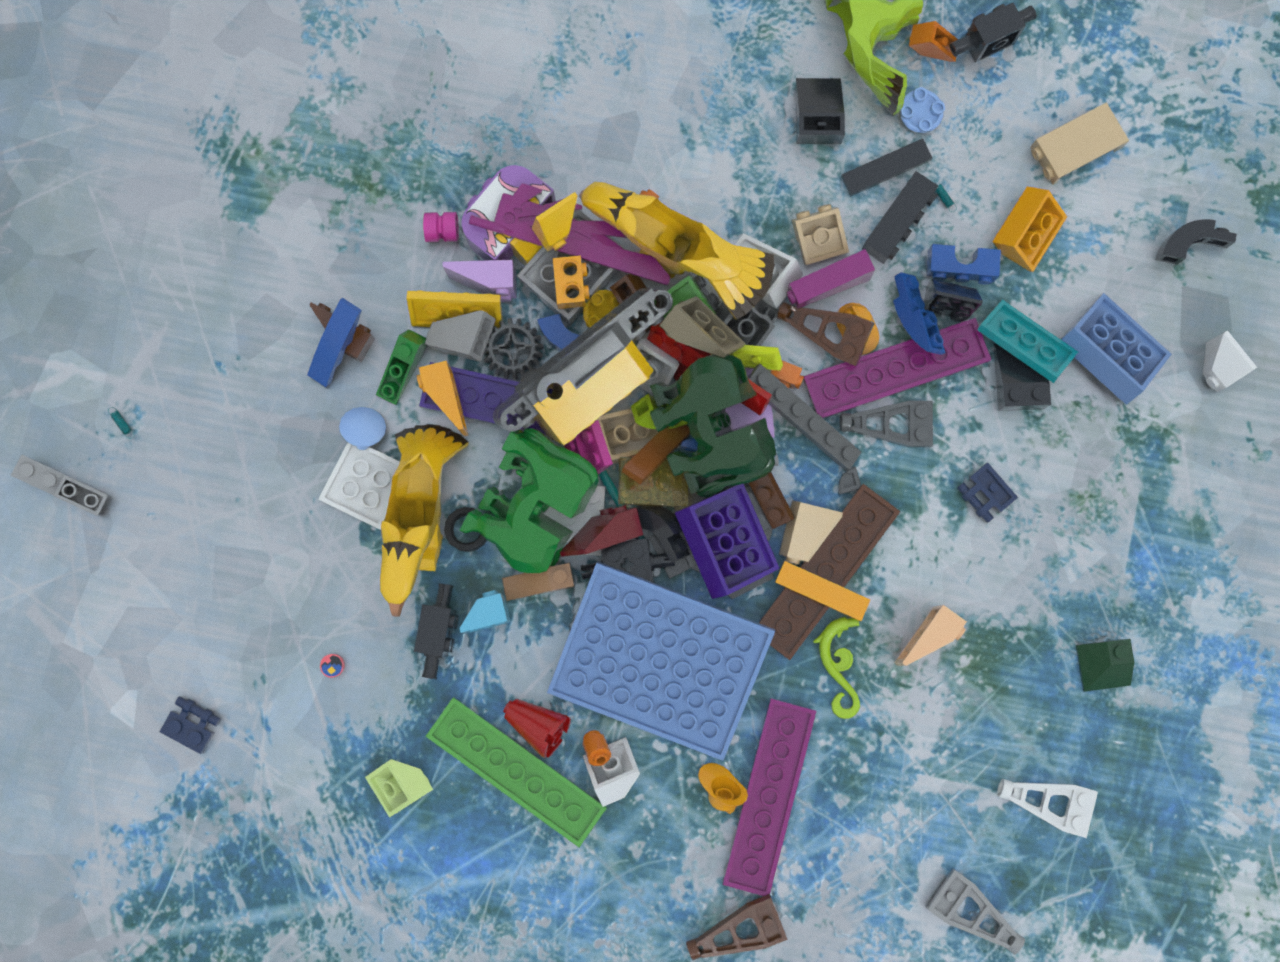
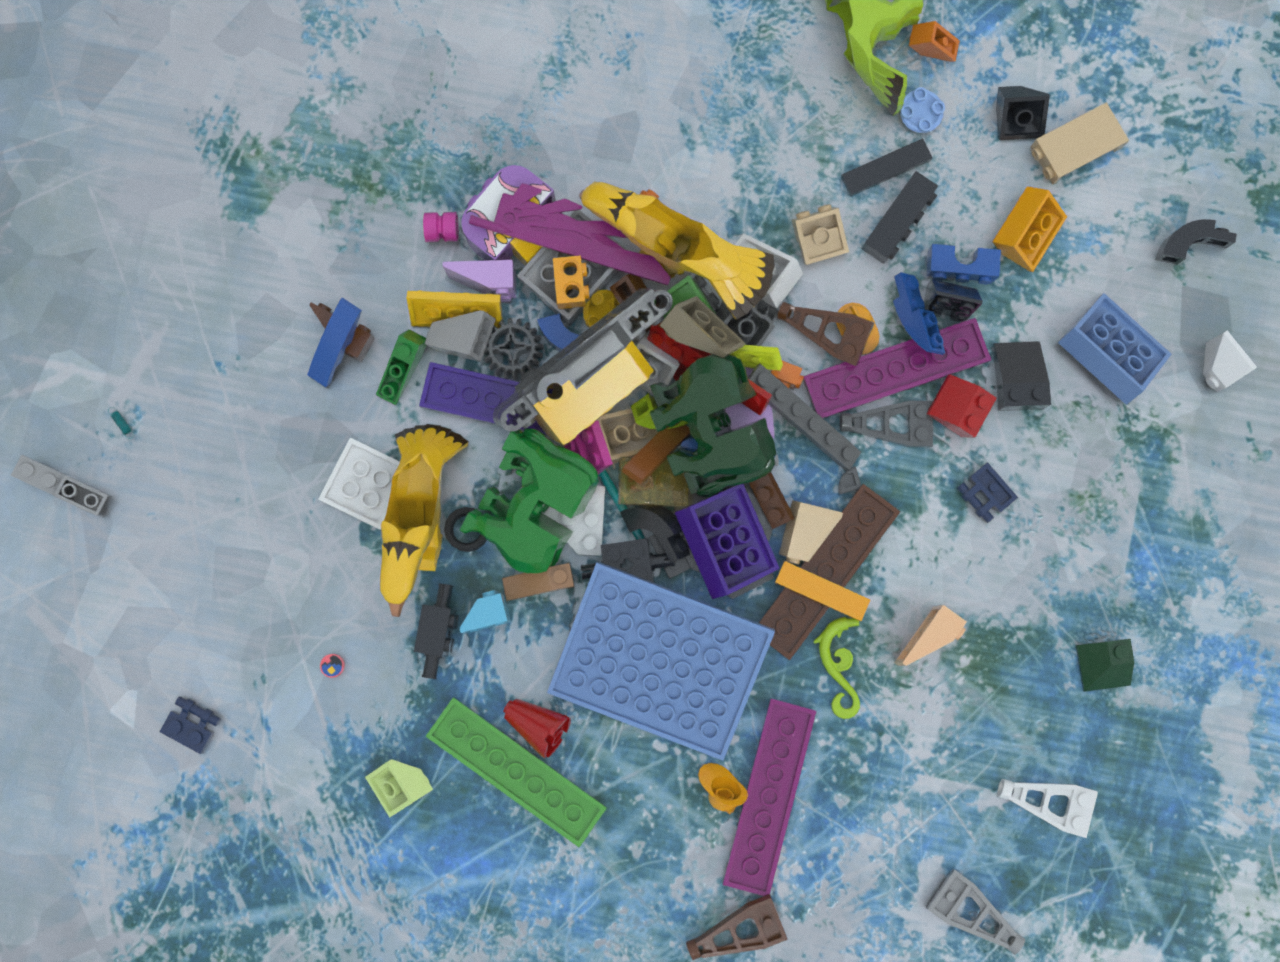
(362, 427): light blue dish -> none
(440, 385): light orange slope -> none
(555, 223): yellow slope -> none
(596, 748): orange brick -> none
(605, 530): dark red slope -> none
(616, 776): white slope -> none
(819, 111): black slope -> none
(831, 279): magenta slope -> none
(944, 196): teal piece -> none
(961, 406): none -> red slope
(993, 31): black brick -> none
(1021, 112): none -> black slope
(1027, 341): teal plate -> none

